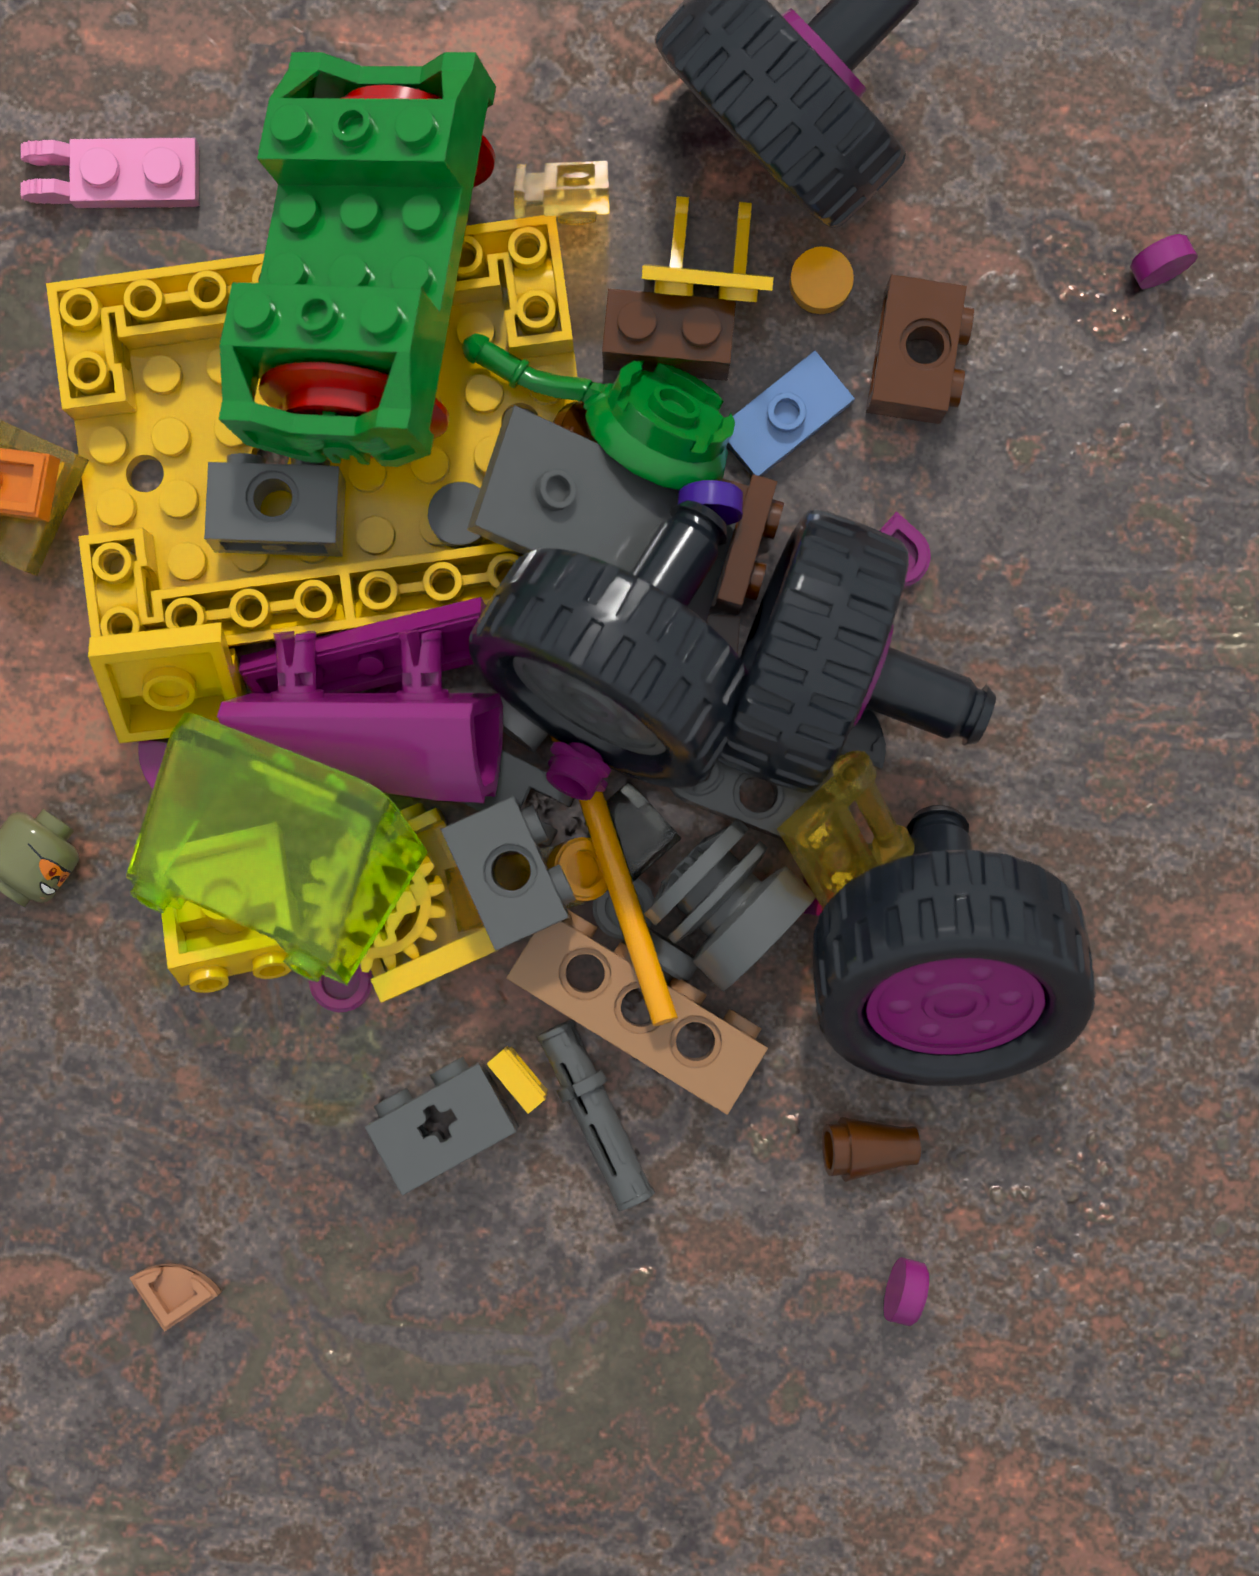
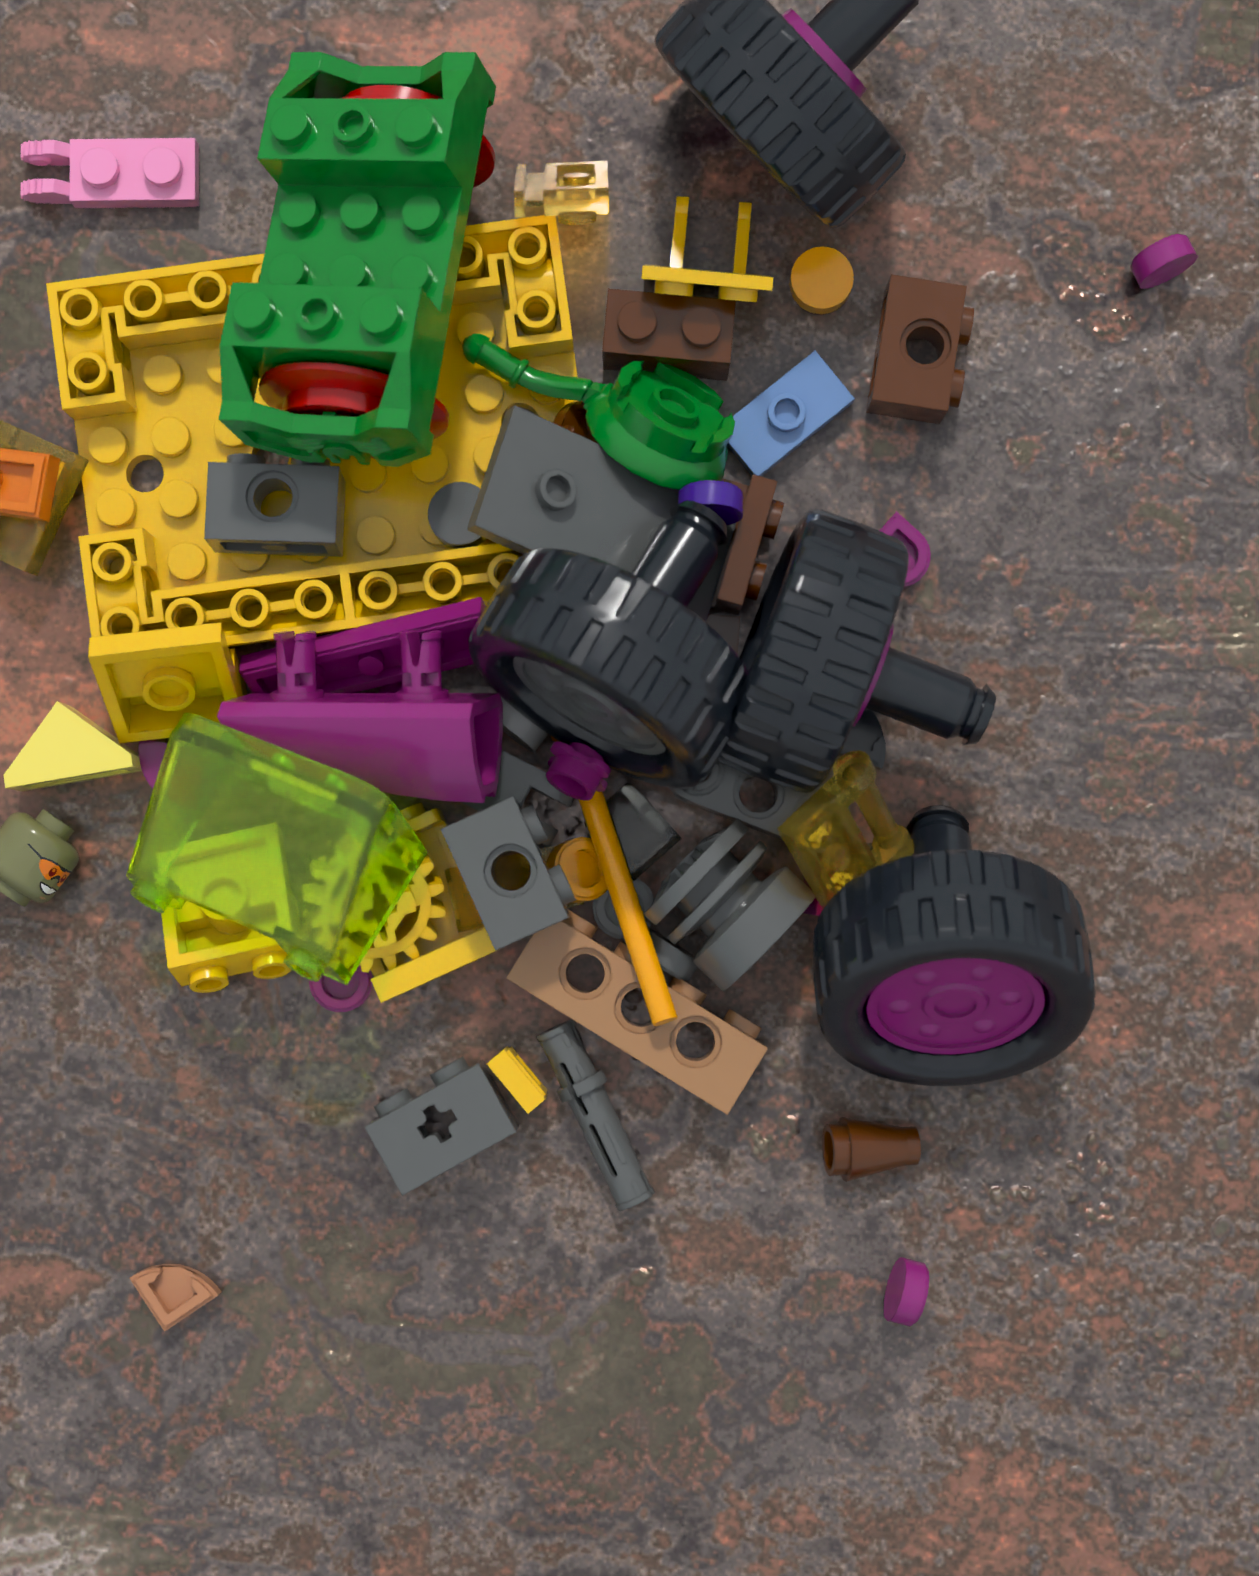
(67, 751): none -> light yellow slope

